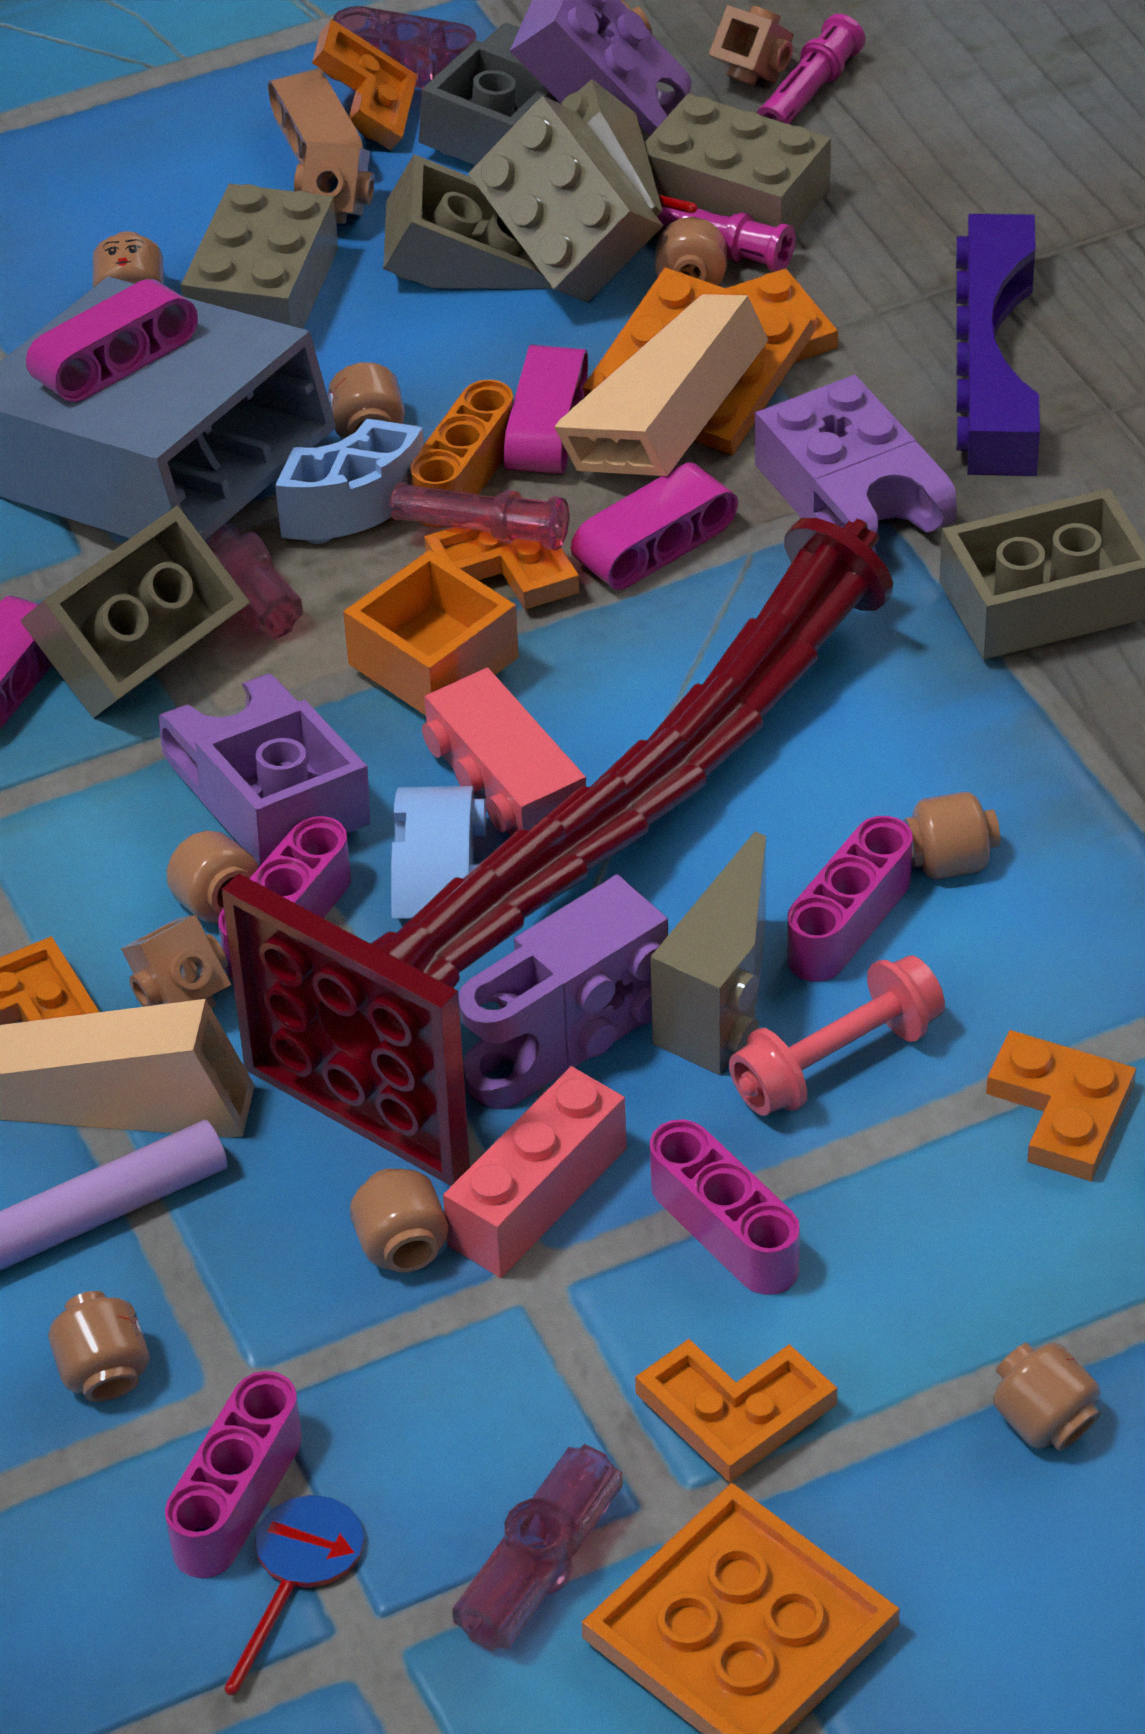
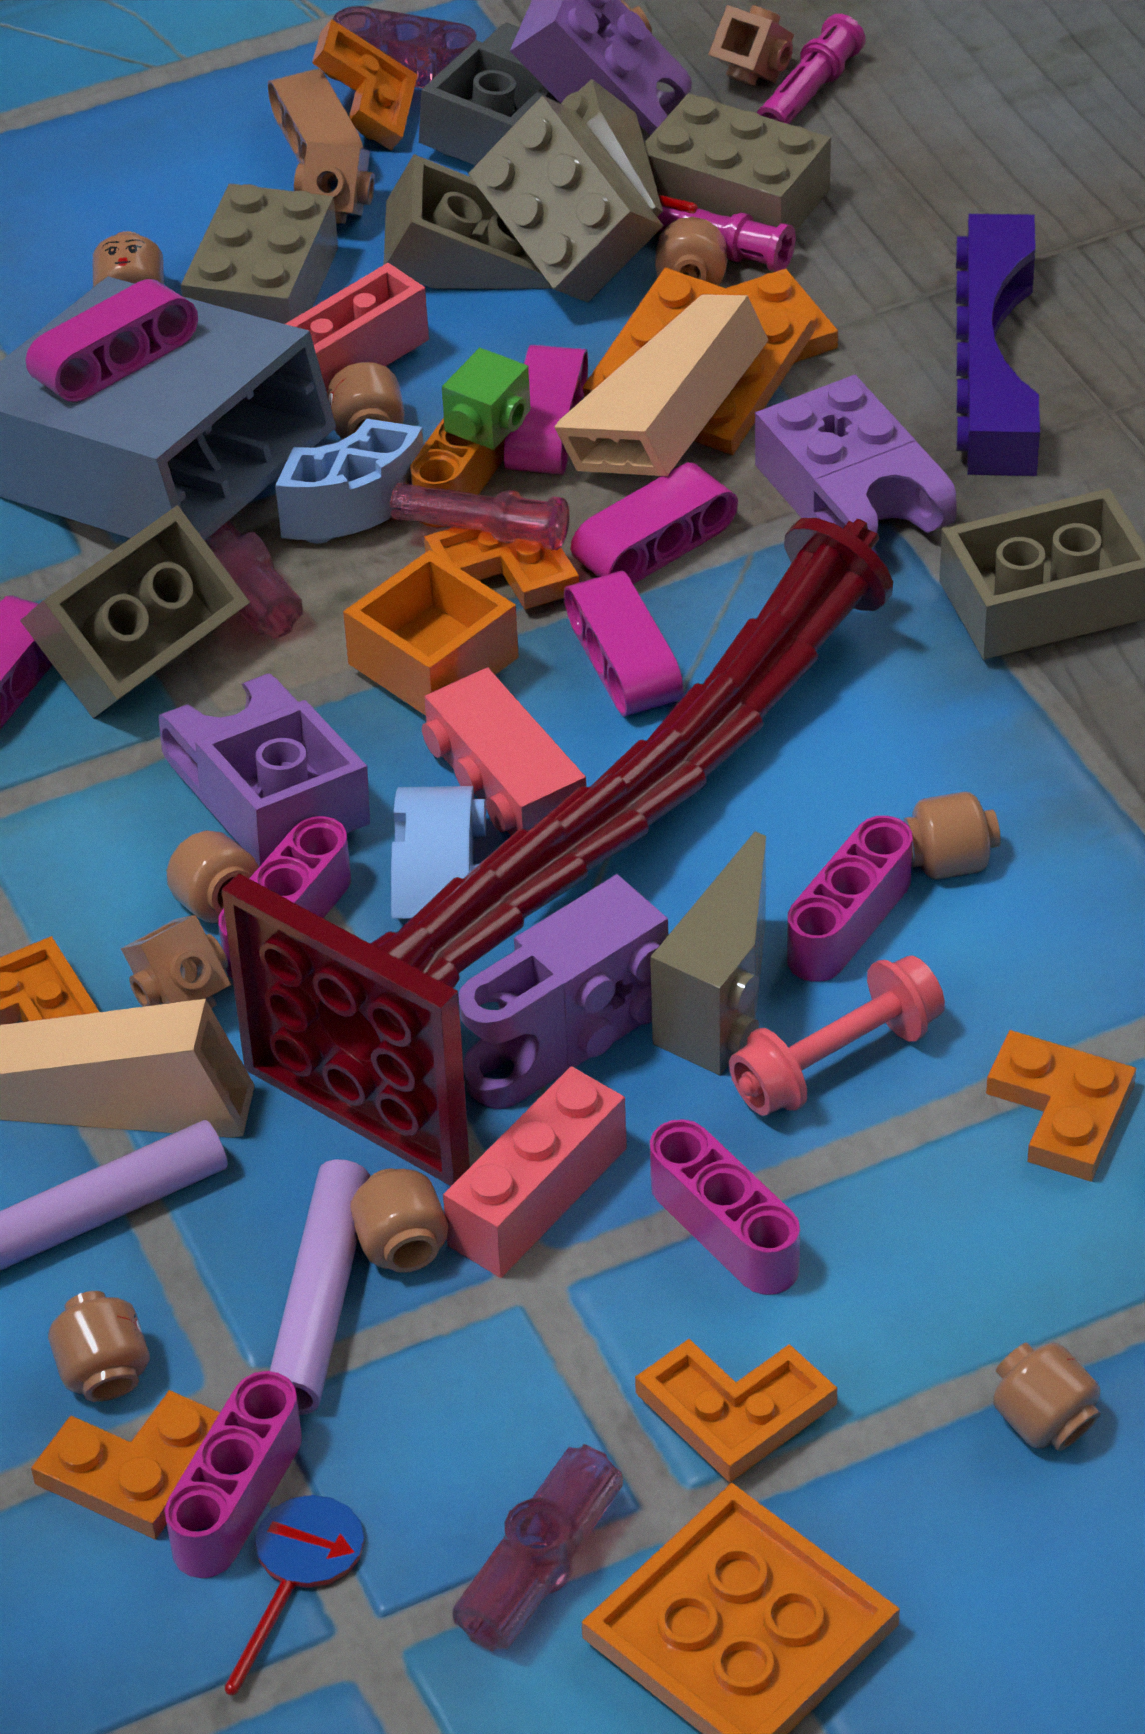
(124, 1477): none -> orange plate
(319, 1283): none -> lavender piece
(367, 321): none -> coral brick
(486, 398): none -> bright green brick
(623, 643): none -> dark pink beam

